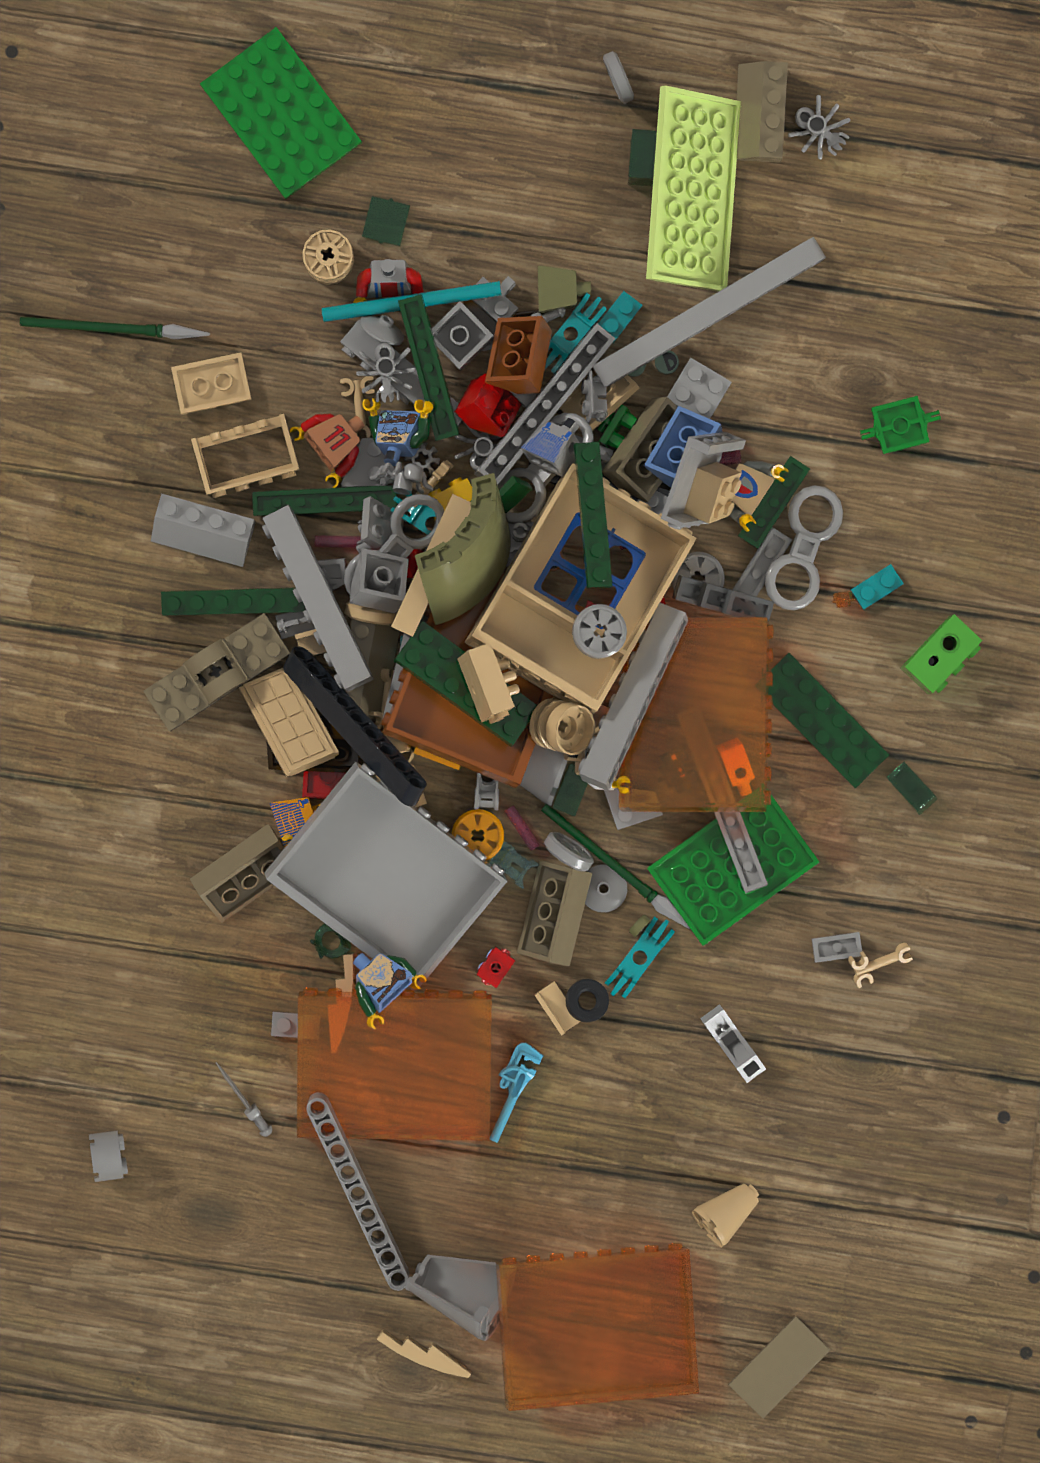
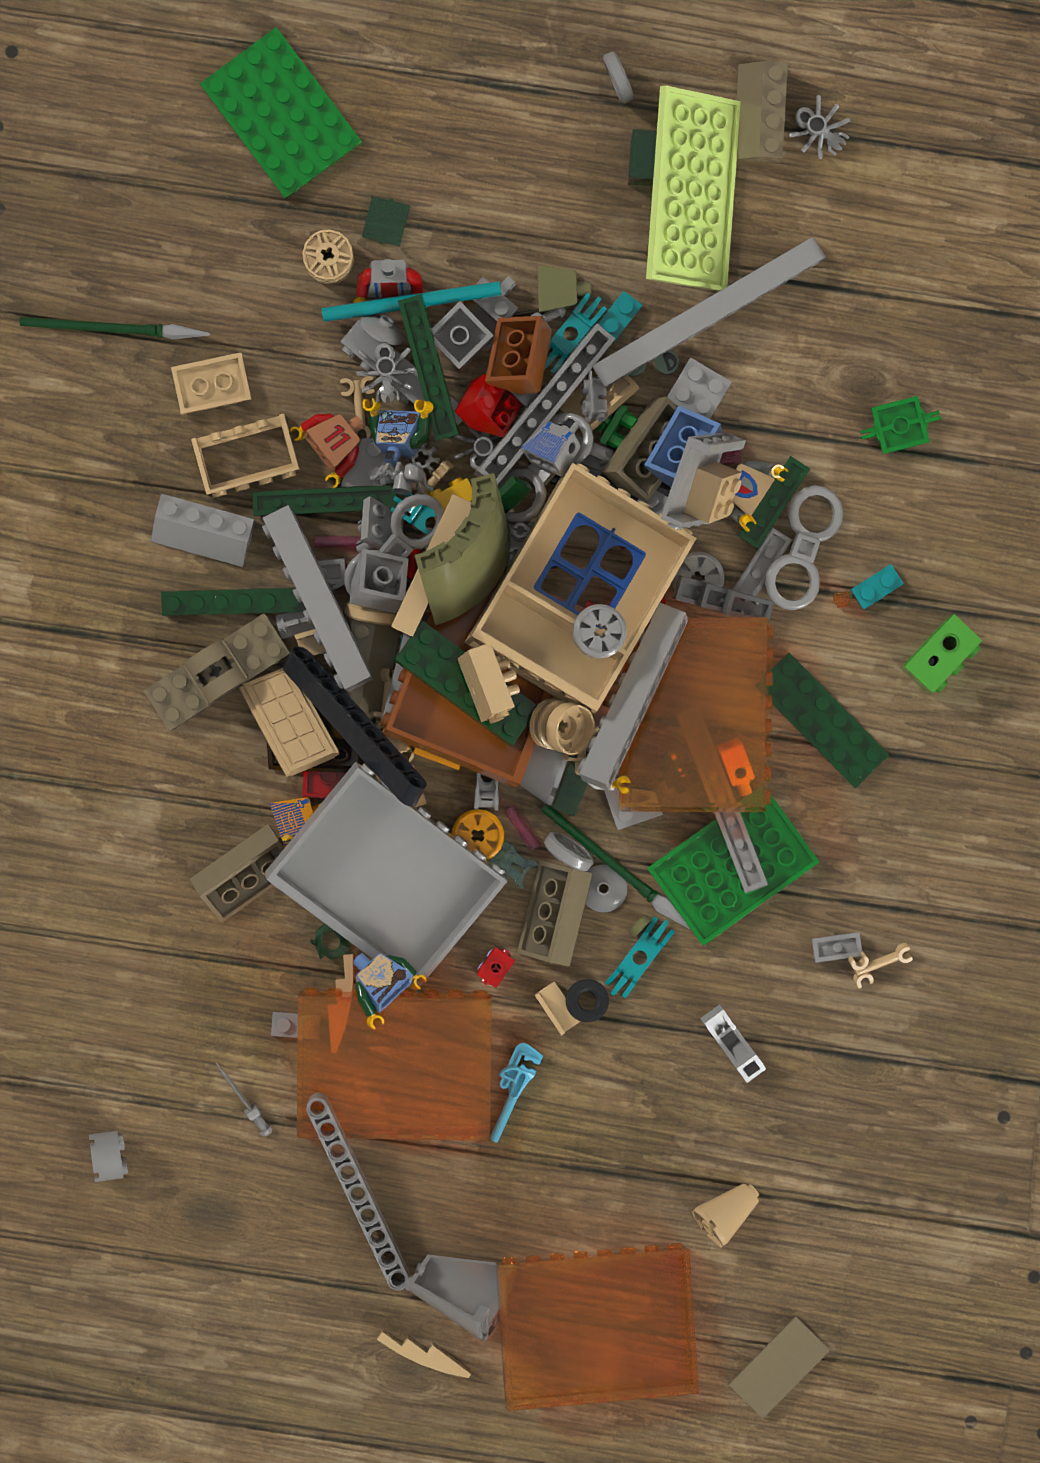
(593, 515): dark green plate -> none
(911, 788): clear green slope -> none

